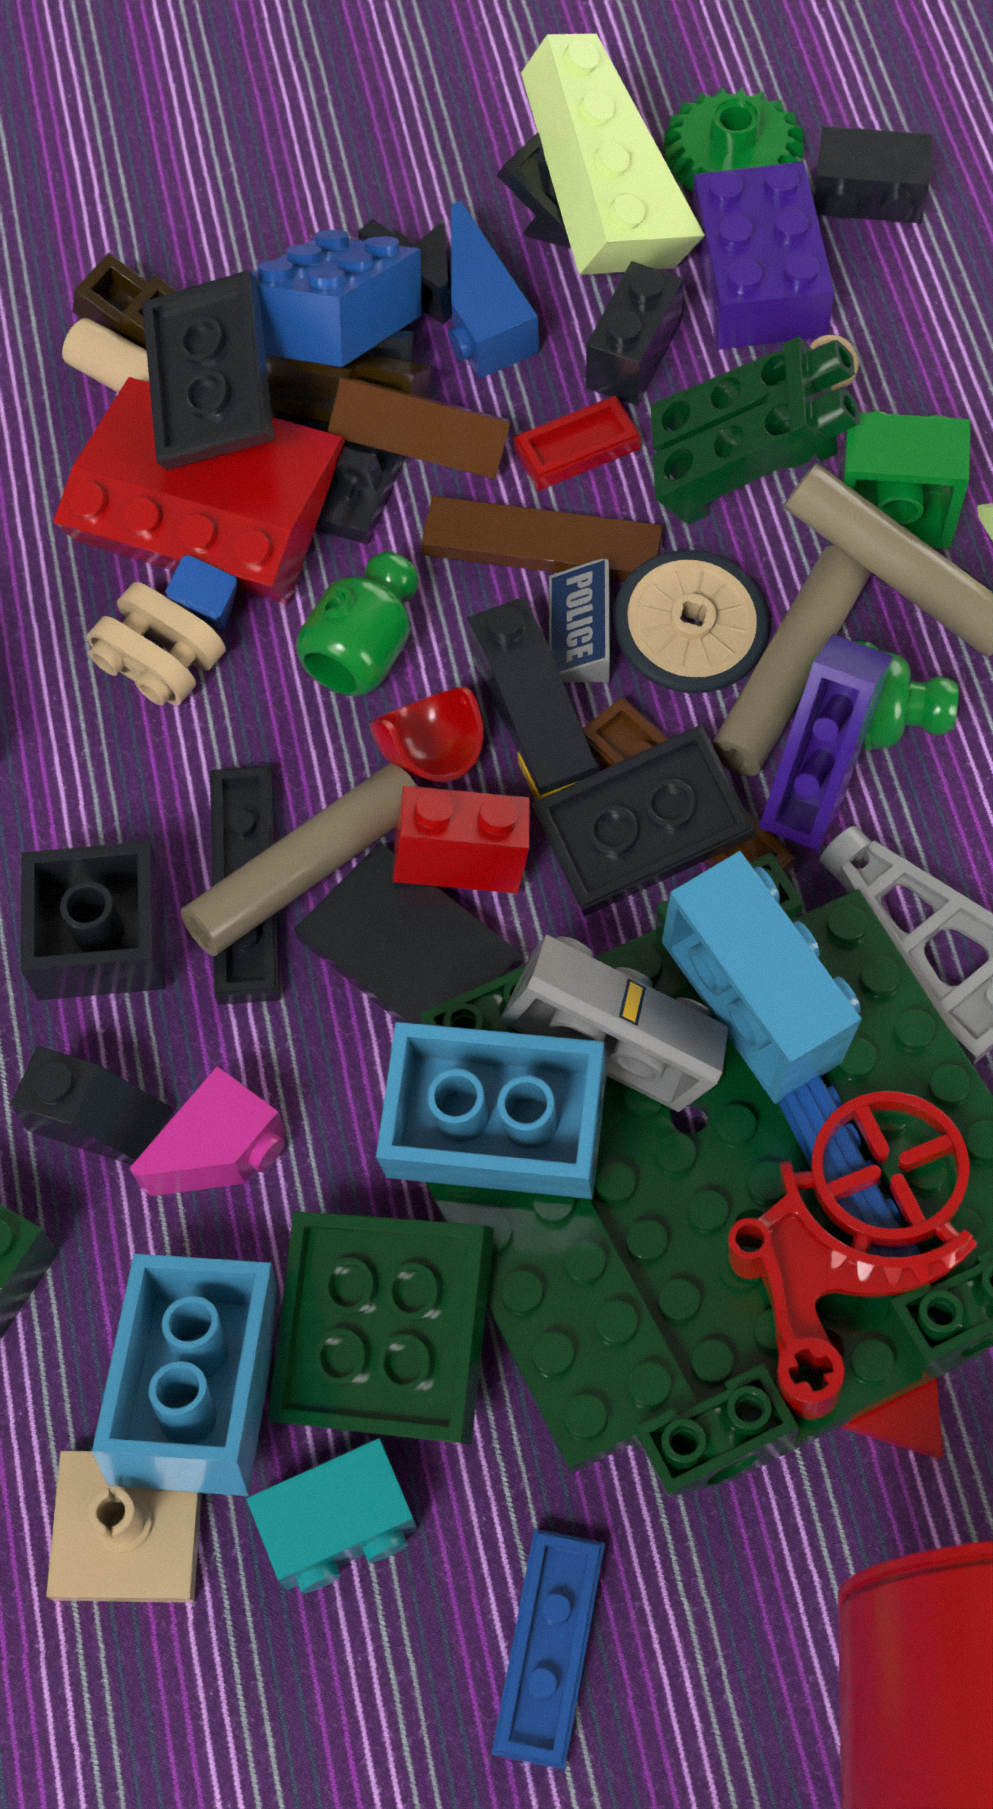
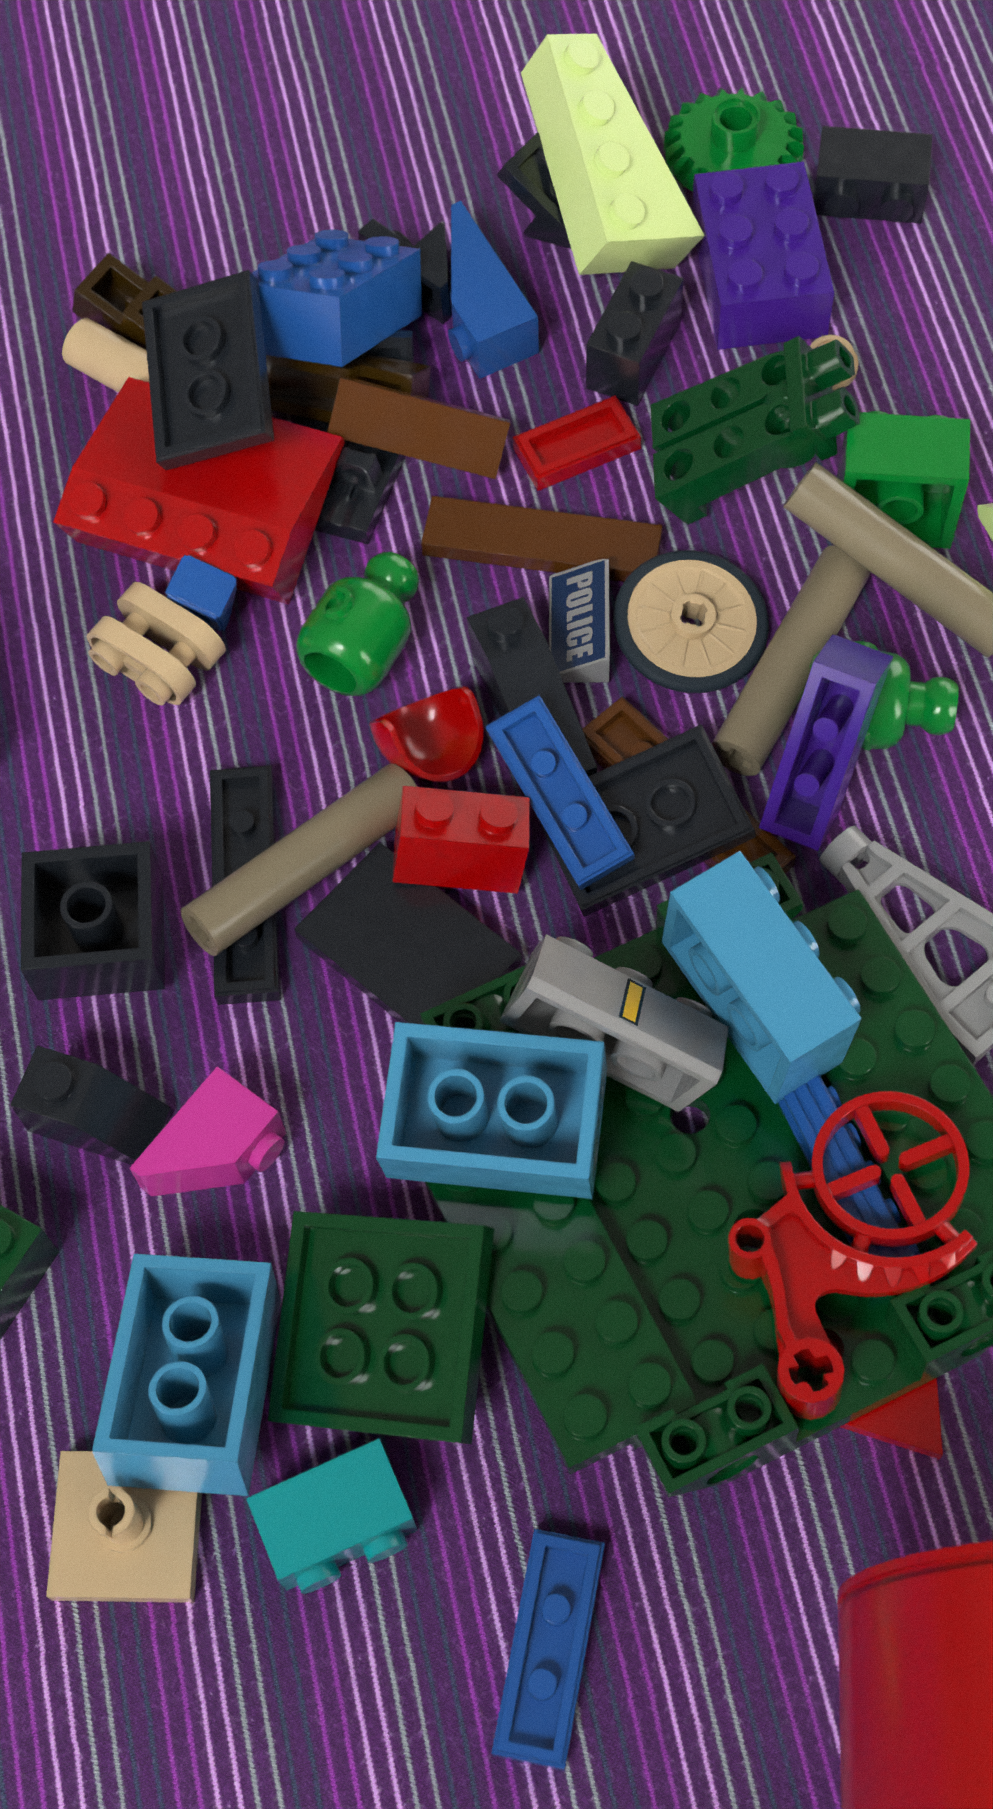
(560, 792): none -> blue tile

